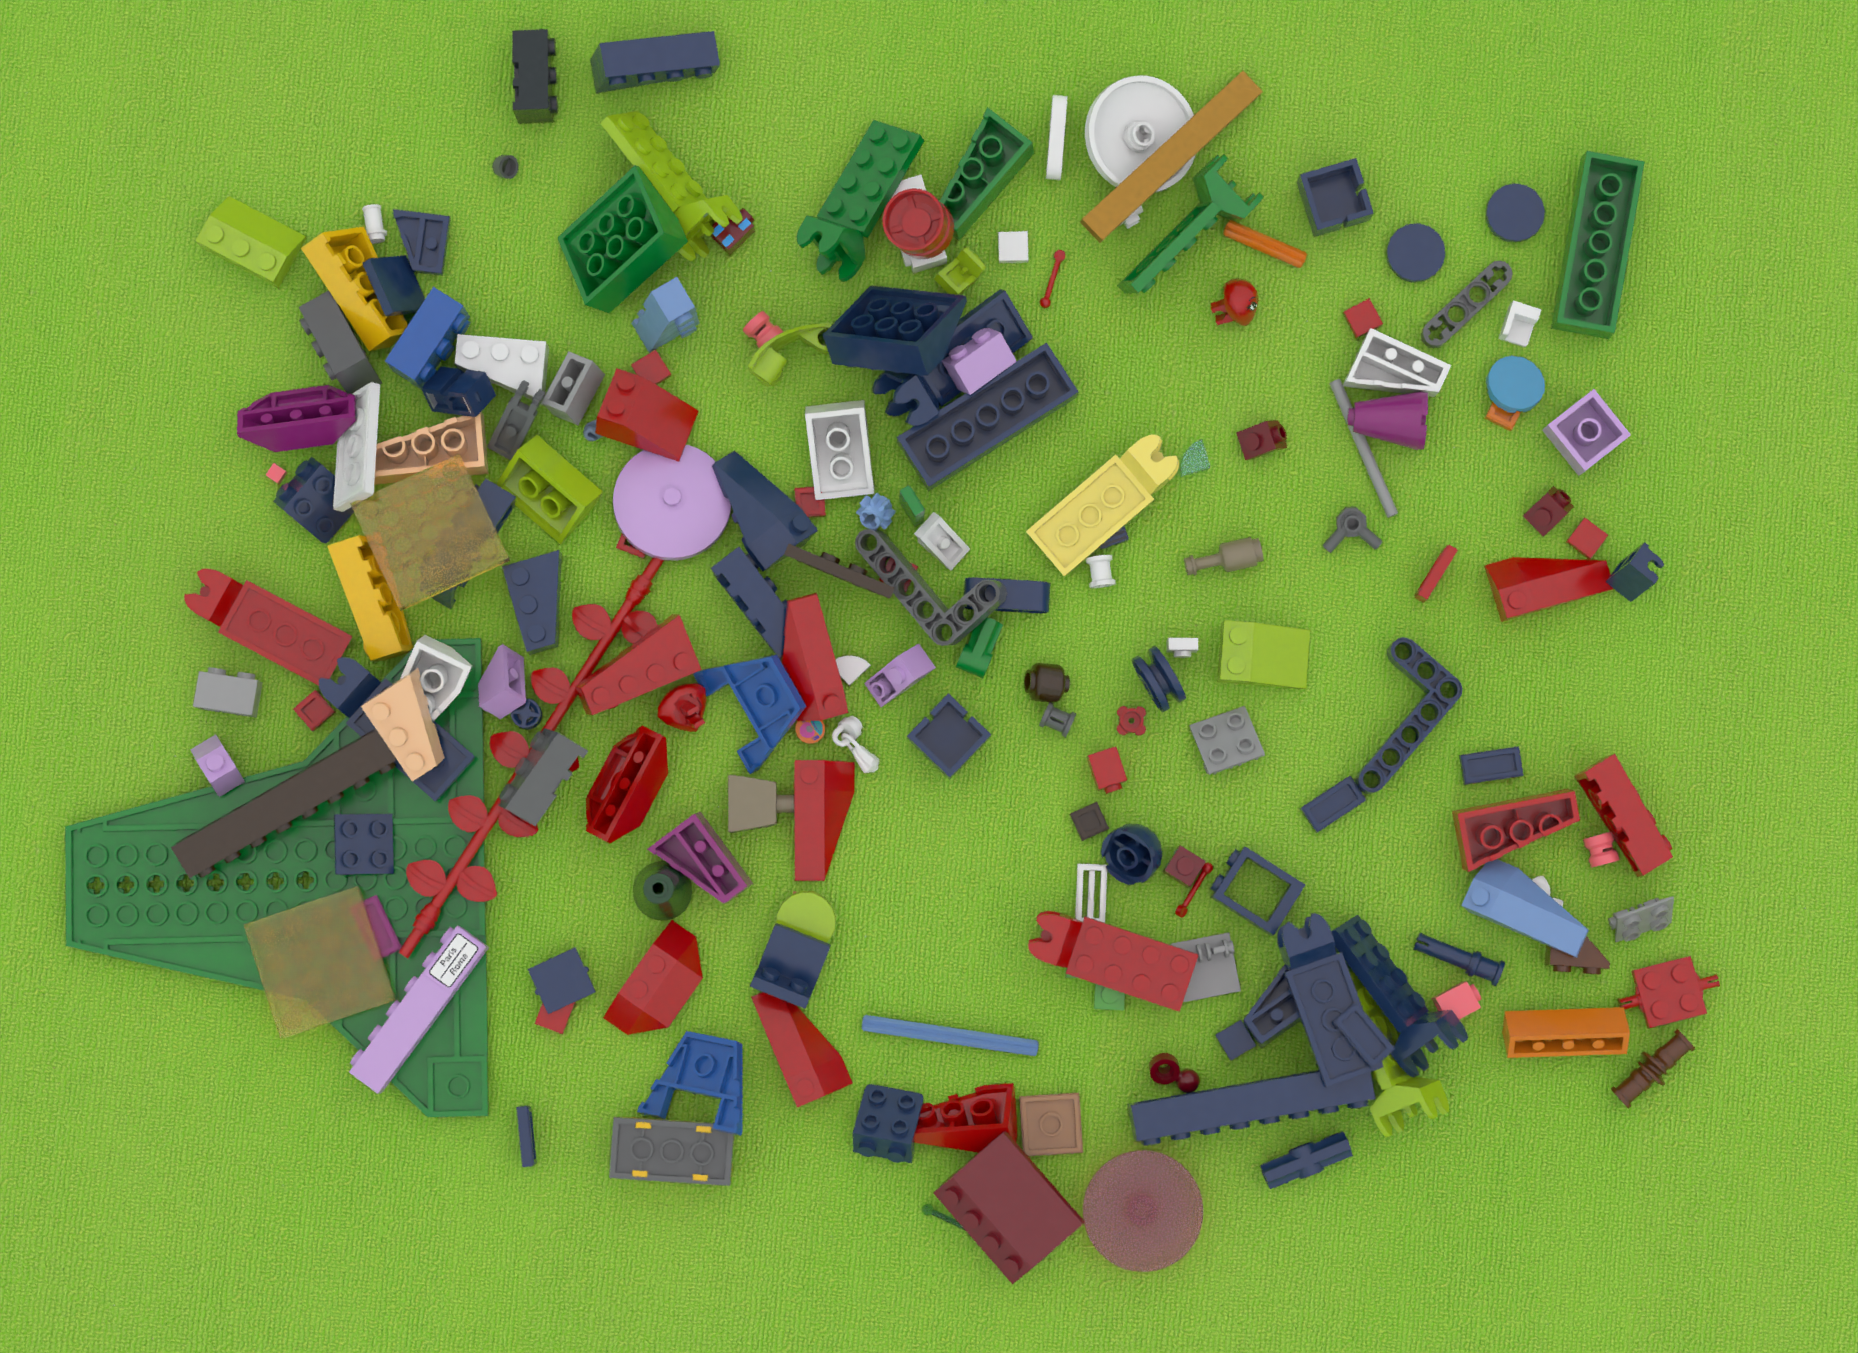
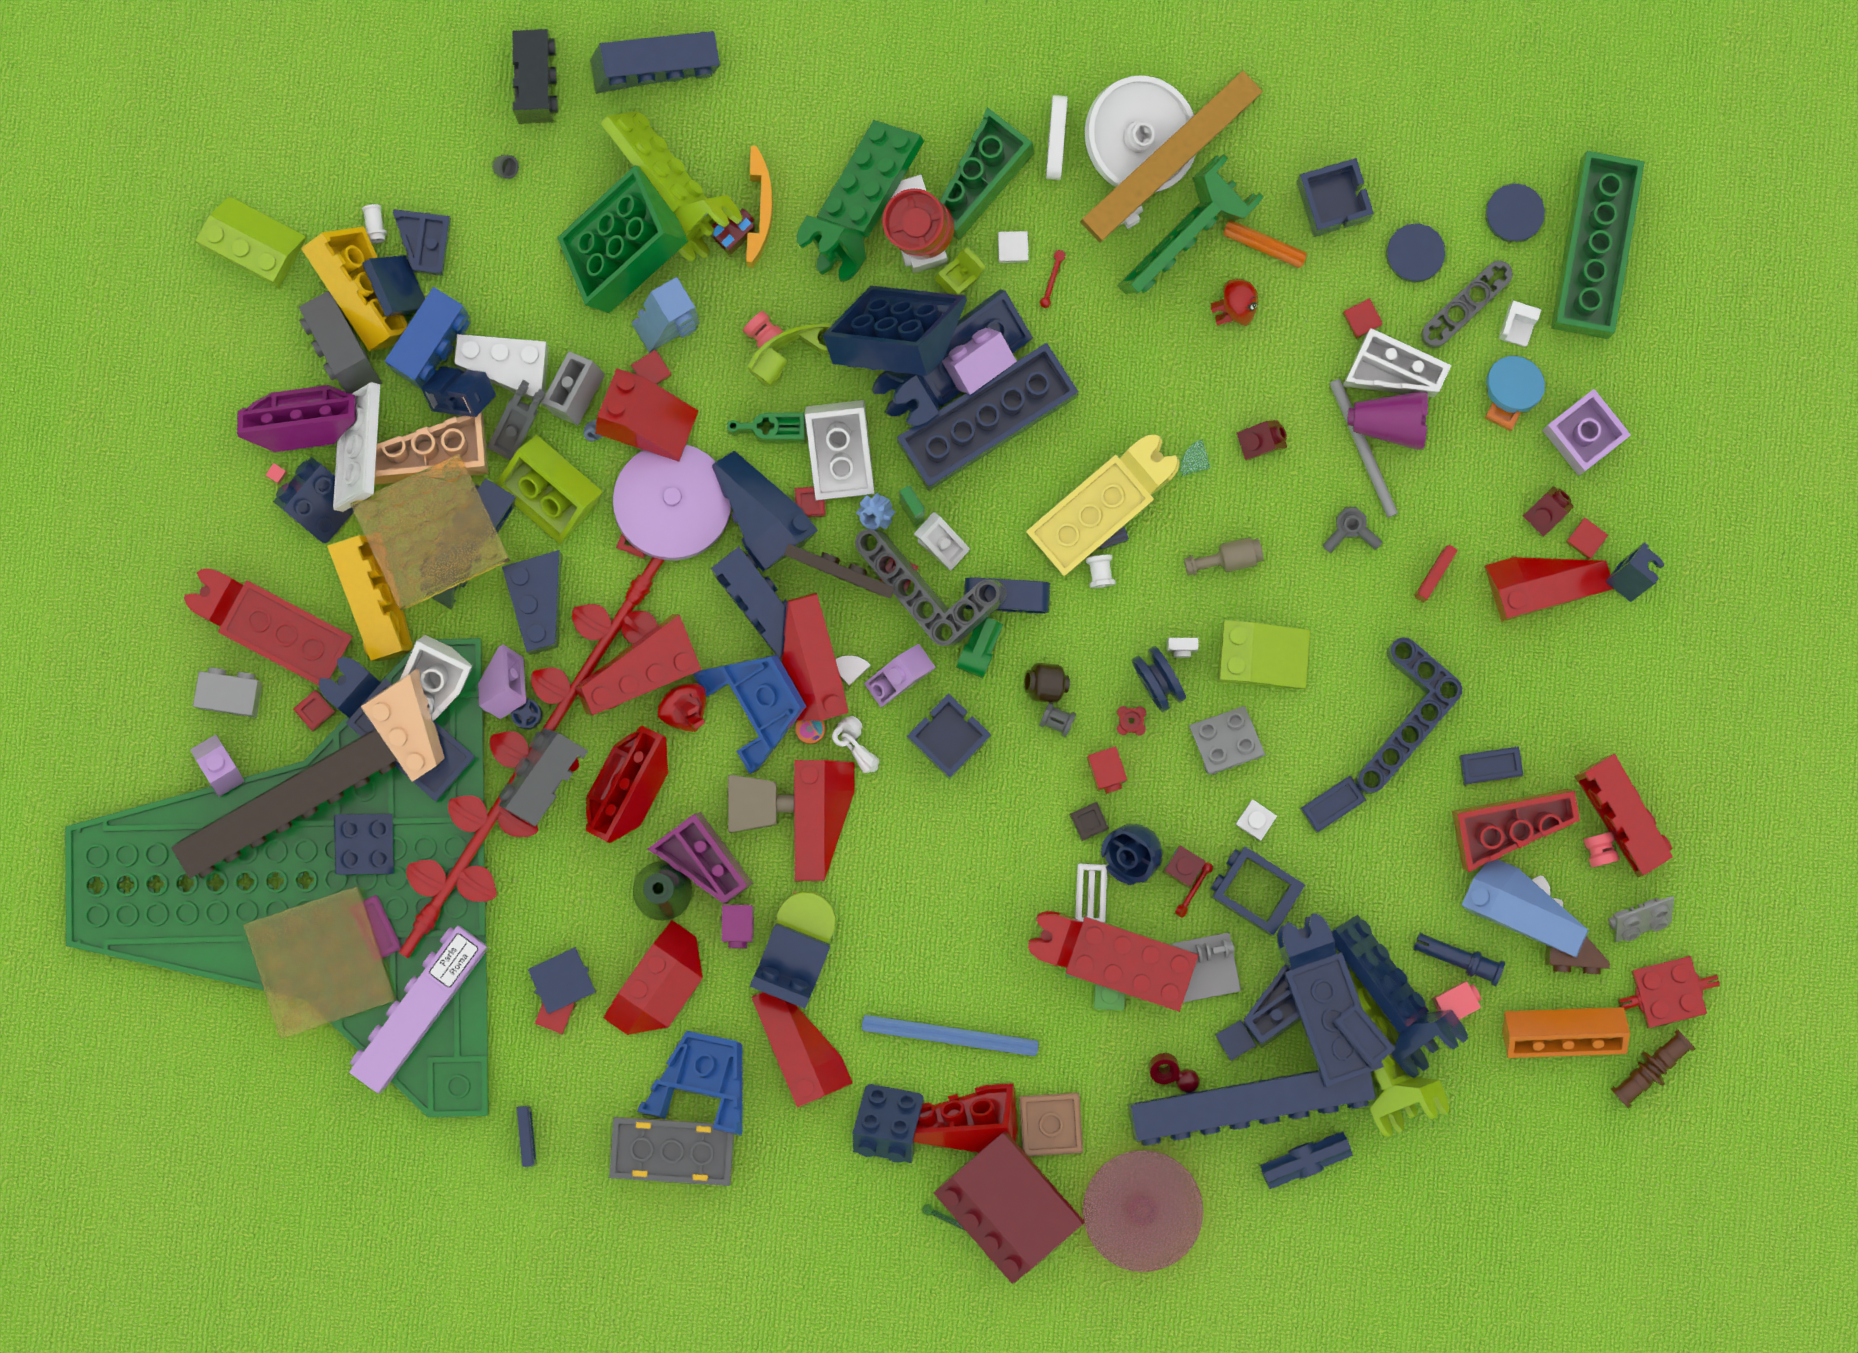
(738, 925): none -> magenta brick
(757, 241): none -> light orange slope
(787, 427): none -> green piece
(1256, 820): none -> white plate

